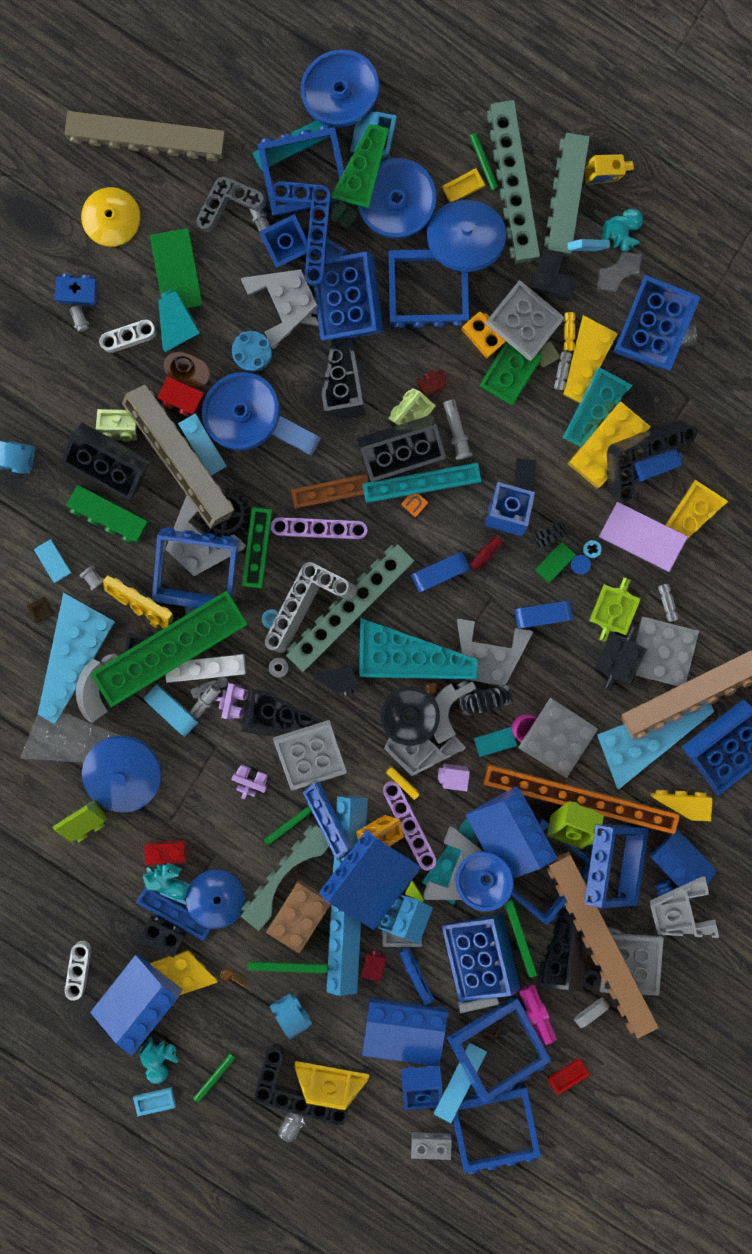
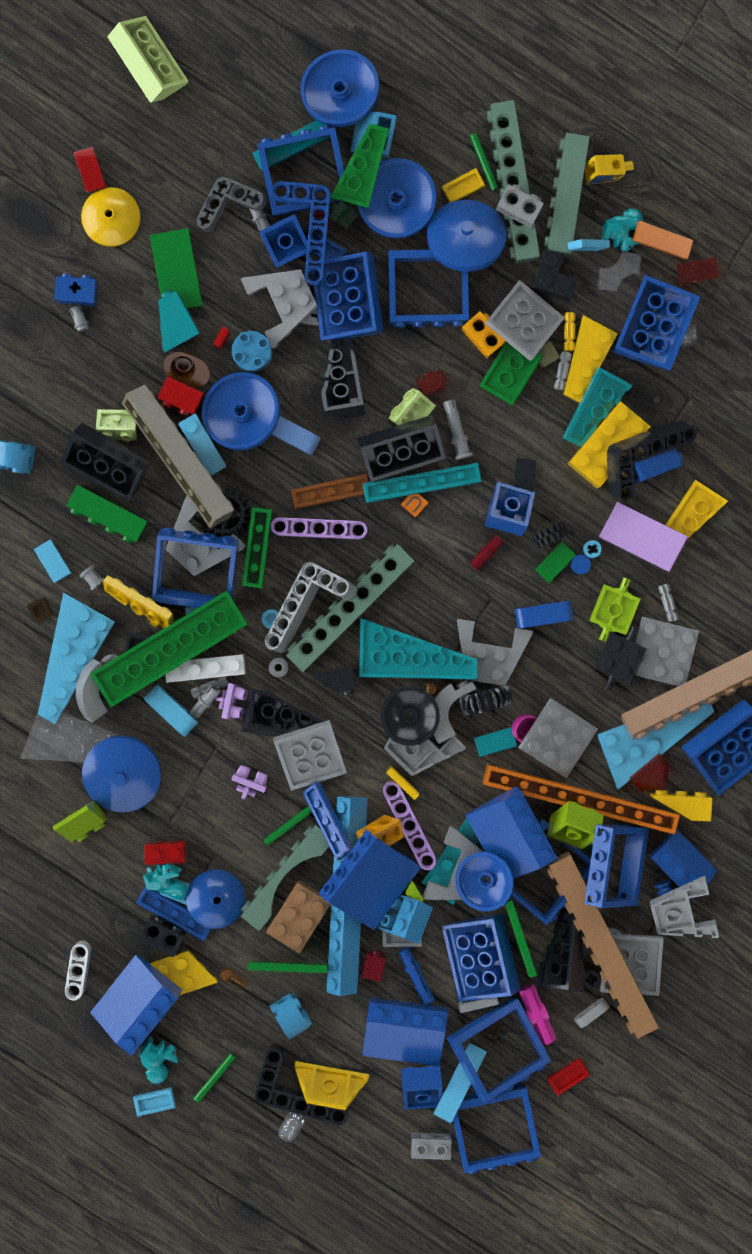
(89, 169): none -> red slope
(117, 335): white beam -> none
(145, 135): dark tan brick -> none
(147, 58): none -> yellowish green slope
(221, 338): none -> red tile
(440, 572): blue beam -> none
(454, 777): lavender brick -> none
(517, 211): none -> light grey brick
(652, 774): none -> clear red slope
(662, 240): none -> orange tile
(697, 270): none -> clear red slope

